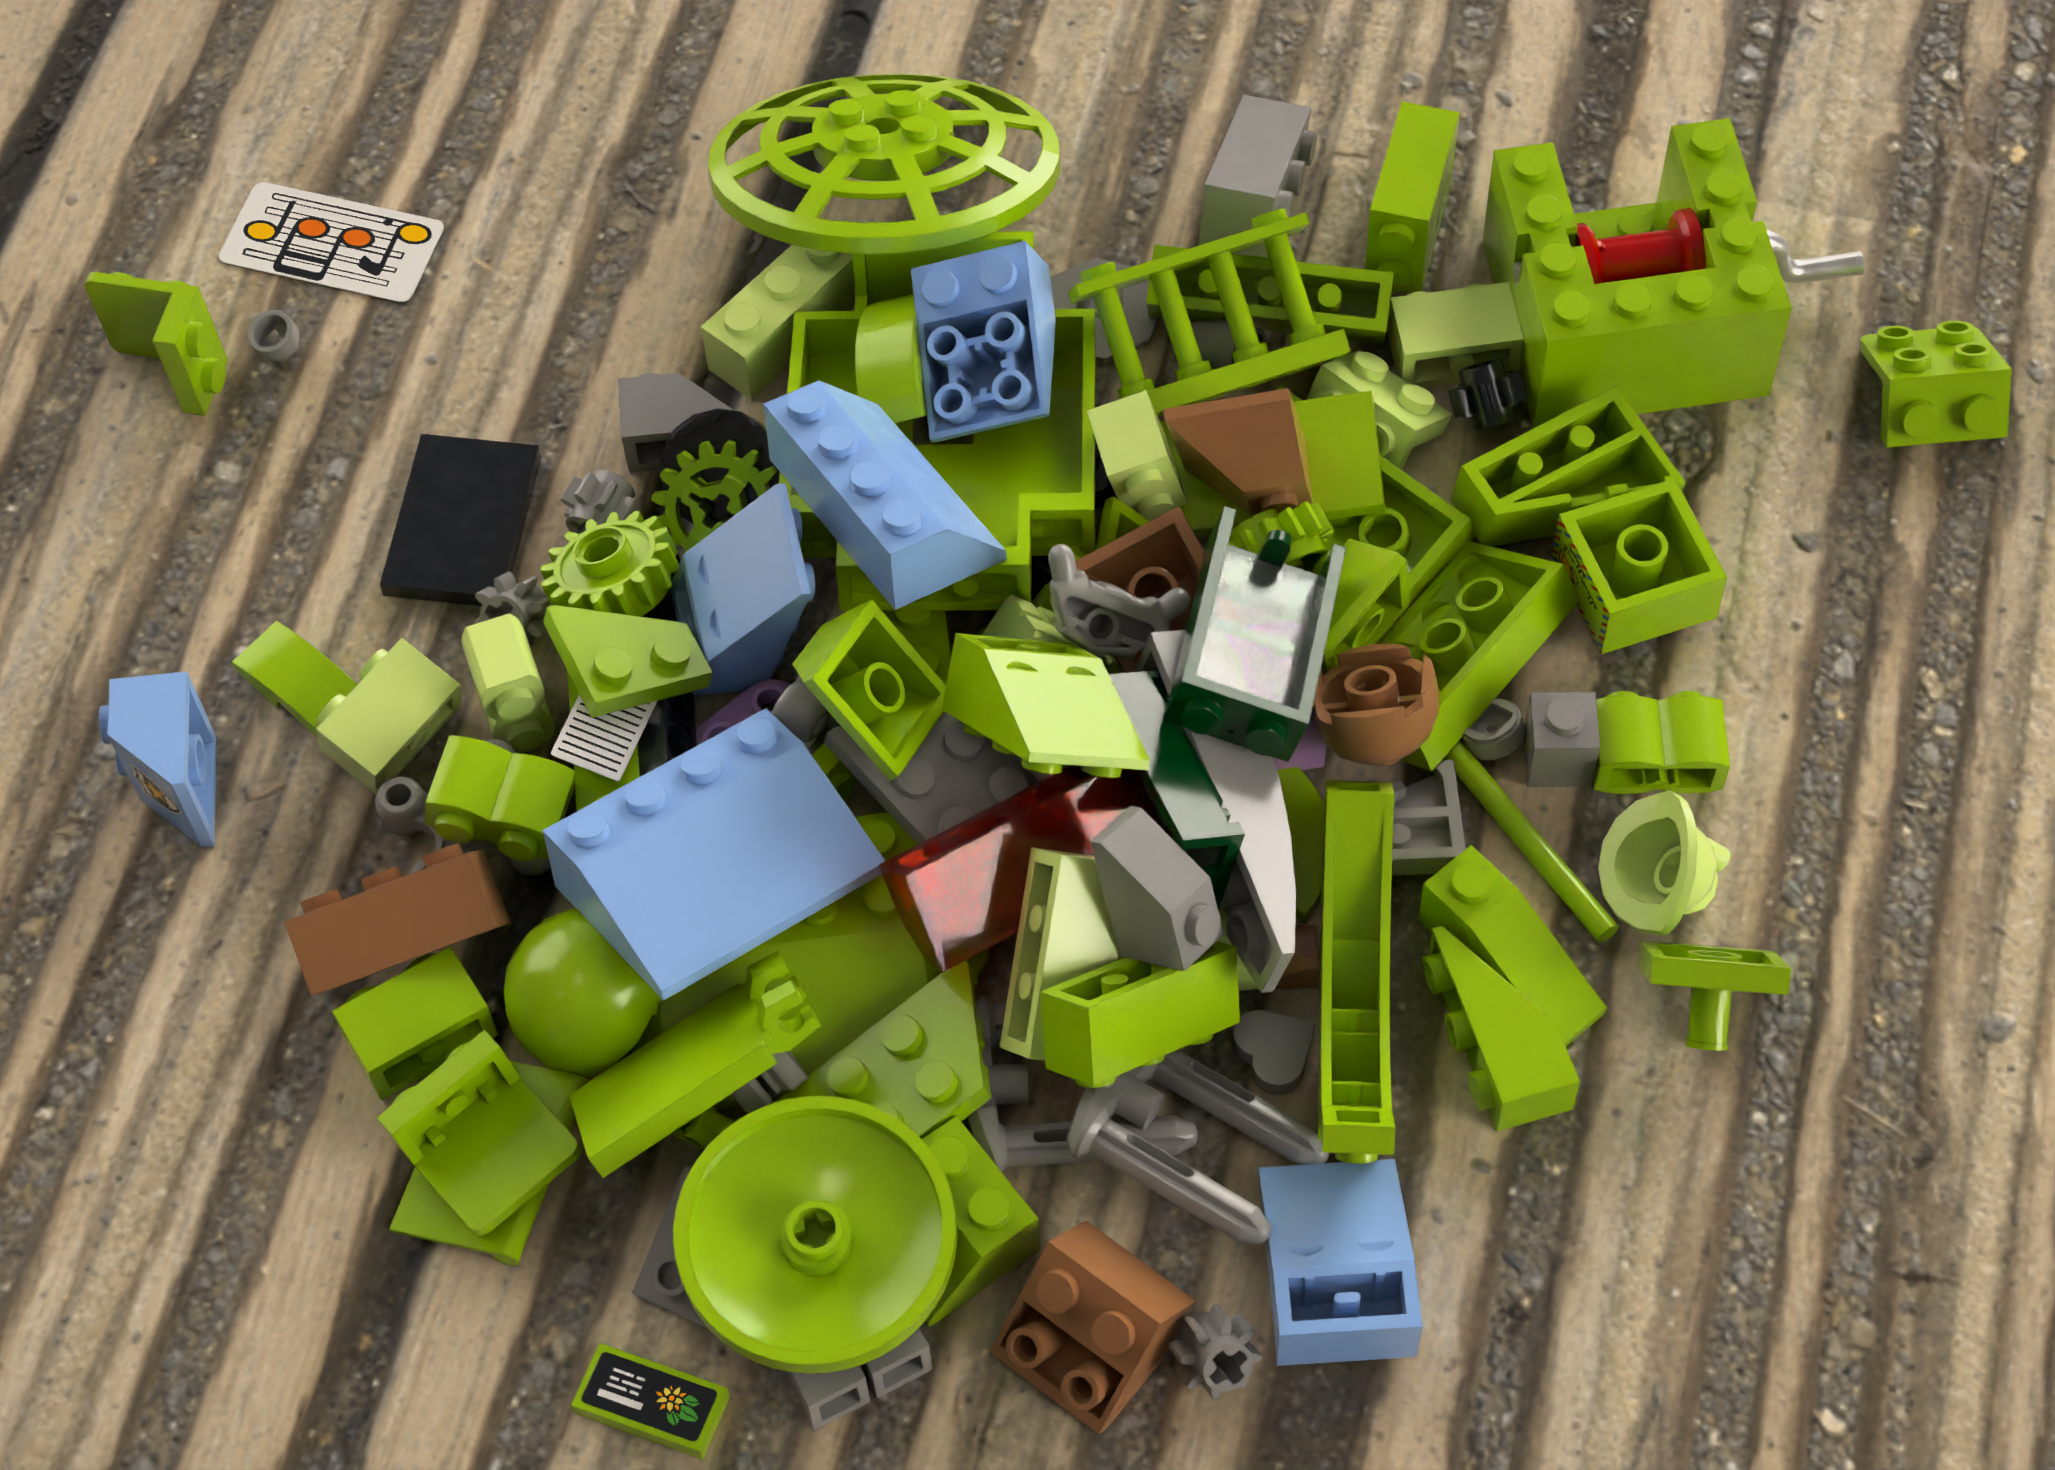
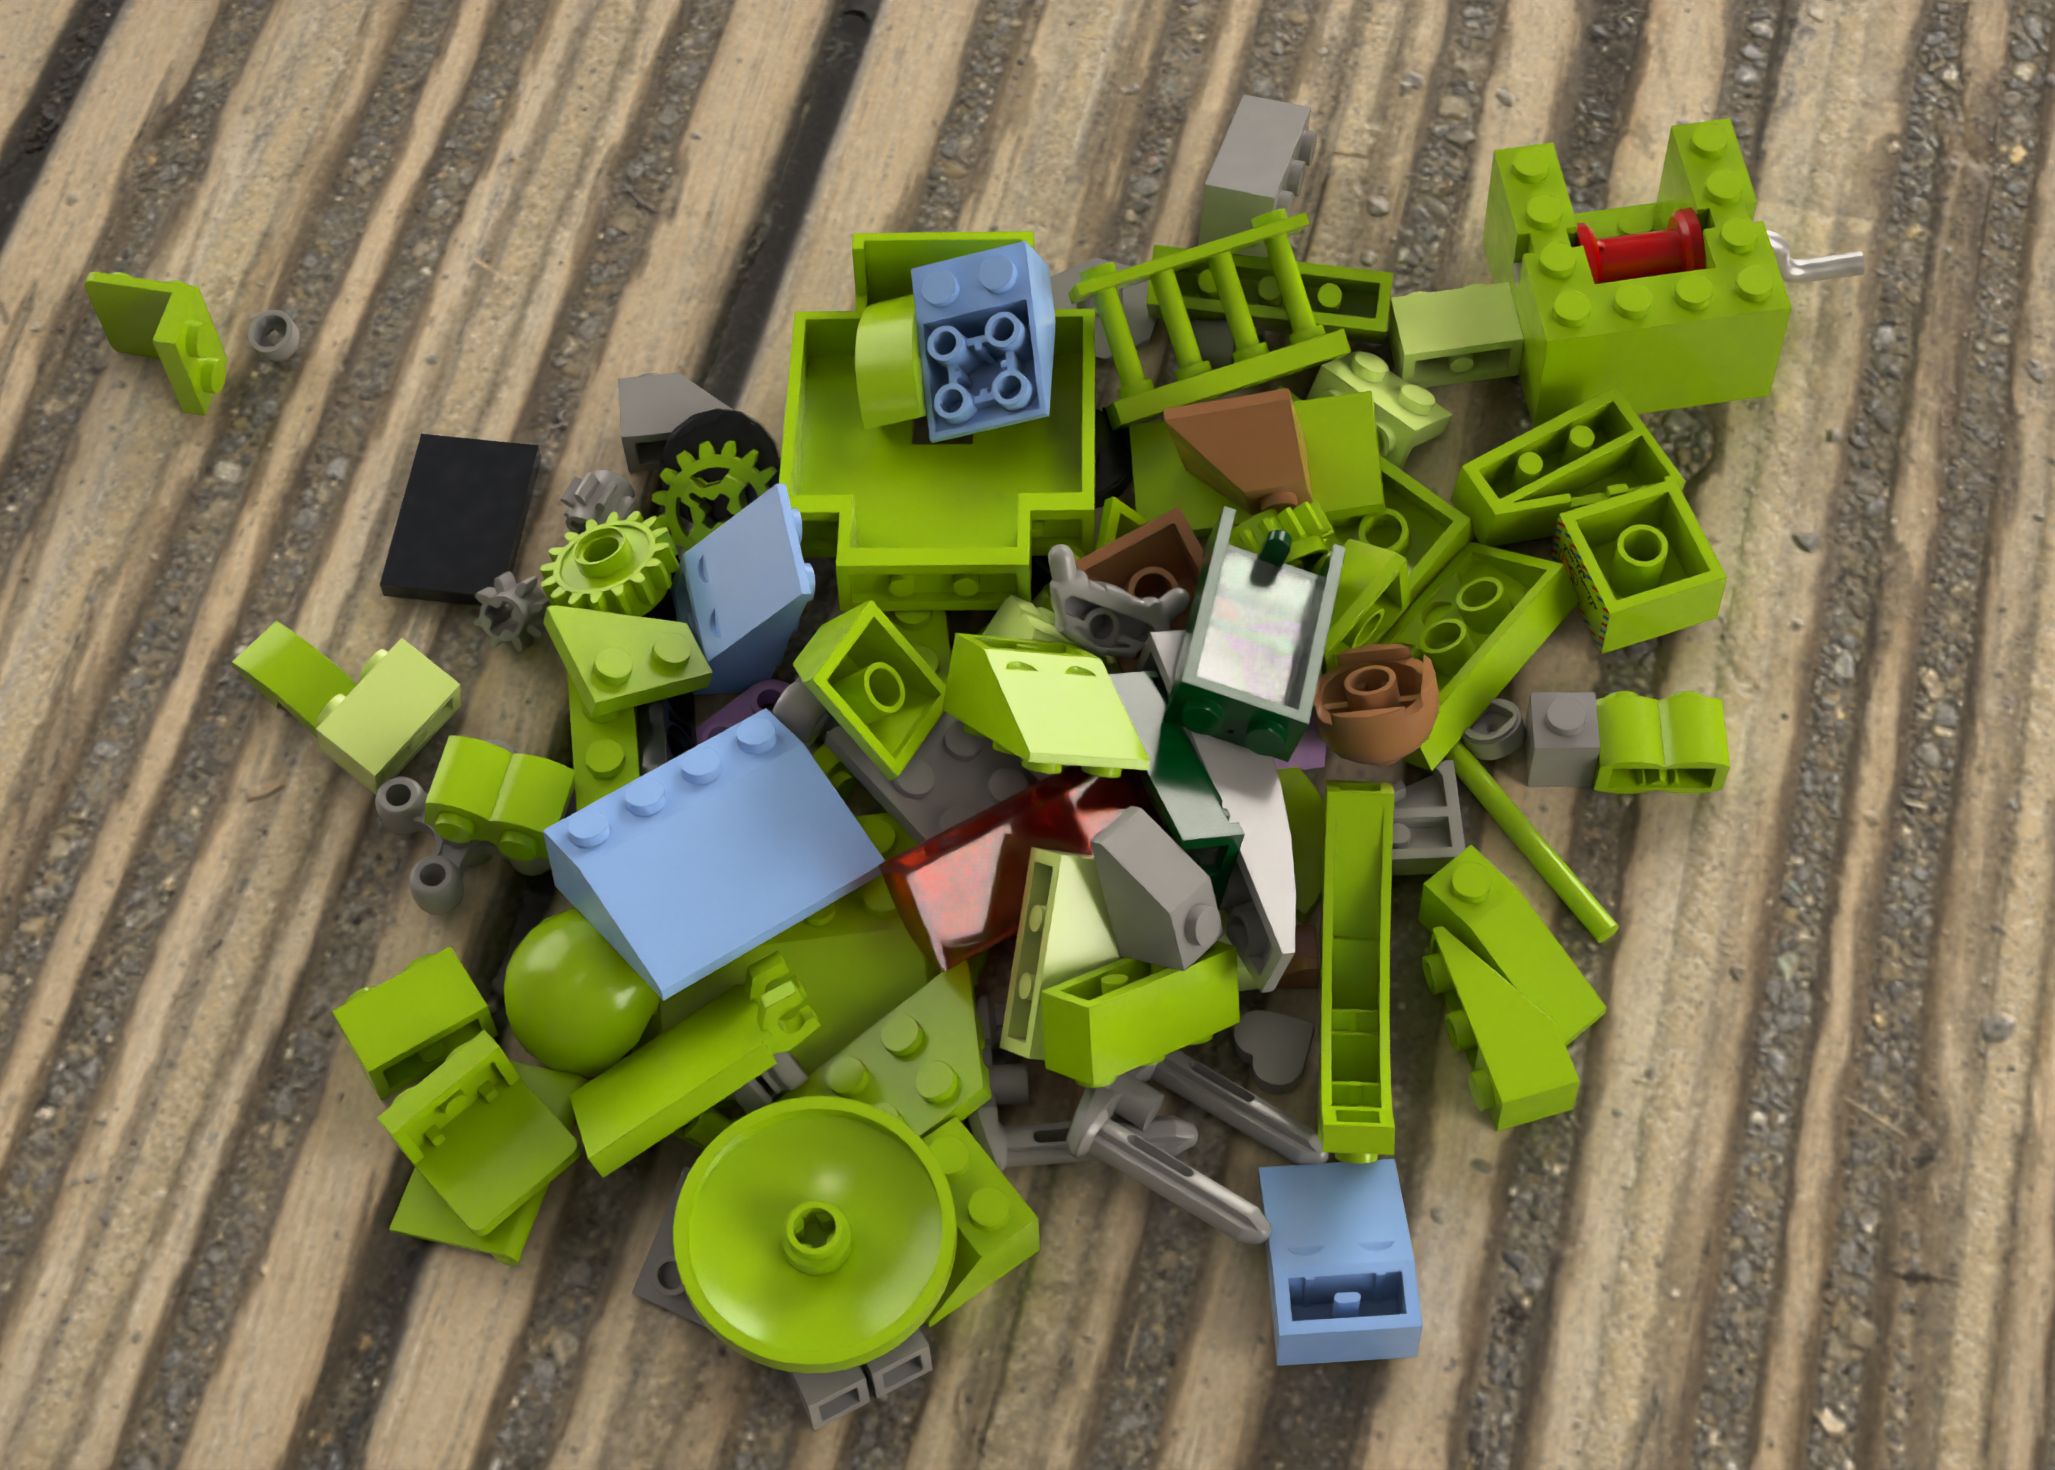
(165, 748): light blue slope -> none
(331, 241): sticker -> none
(396, 918): medium nougat brick -> none
(508, 682): yellowish green brick -> none
(604, 741): white sticker -> none
(650, 1401): tile -> none
(752, 333): yellowish green brick -> none
(876, 493): light blue slope -> none
(882, 141): lime dish -> none
(1091, 1325): medium nougat slope -> none
(1137, 455): yellowish green brick -> none
(1215, 1351): light grey gear -> none
(1412, 194): lime brick -> none
(1488, 394): black gear -> none
(1658, 864): yellowish green helmet -> none
(1712, 977): lime tile -> none
(1939, 384): lime bracket -> none

